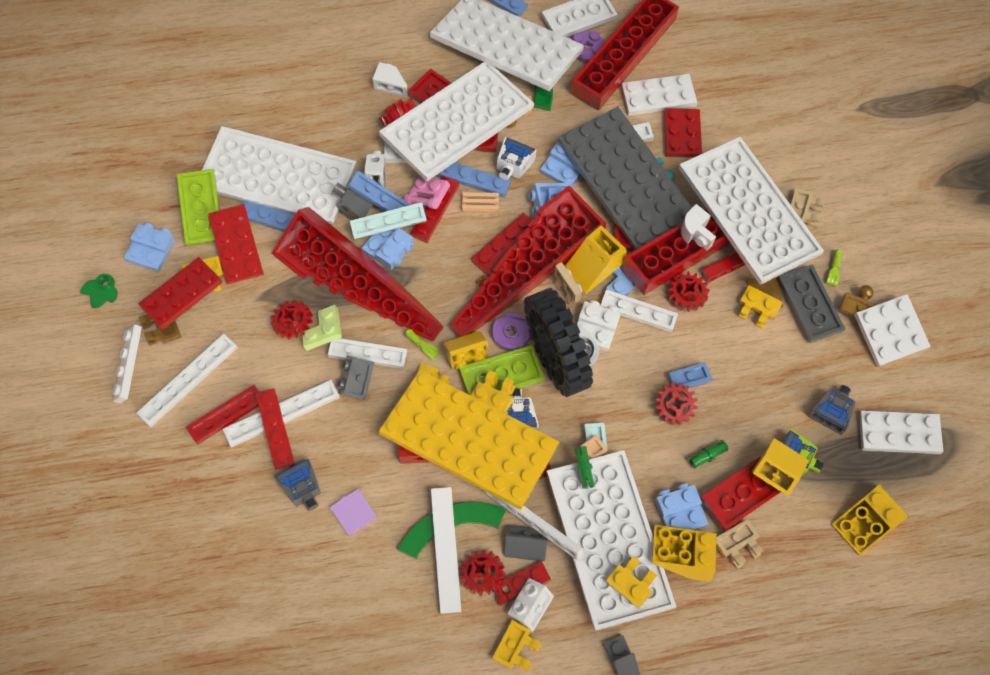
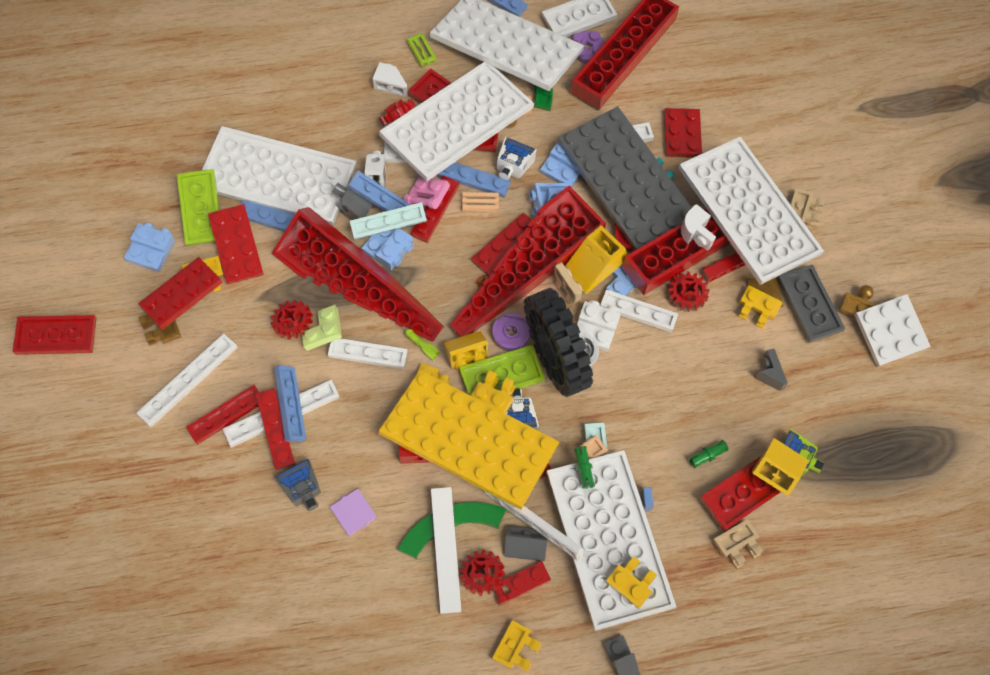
(54, 334): none -> red plate
(98, 292): green plate -> none
(125, 369): white plate -> none
(290, 404): none -> medium blue plate
(355, 377): bracket -> none
(426, 60): none -> lime tile
(531, 604): white bracket -> none
(647, 499): none -> medium blue tile
(658, 94): white plate -> none
(677, 411): red gear -> none
(681, 508): light blue plate -> none
(685, 552): yellow slope -> none
(691, 376): medium blue plate -> none
(773, 373): none -> dark grey slope
(834, 275): lime piece -> none
(834, 409): torso -> none
(870, 519): yellow slope -> none
(900, 432): white plate -> none

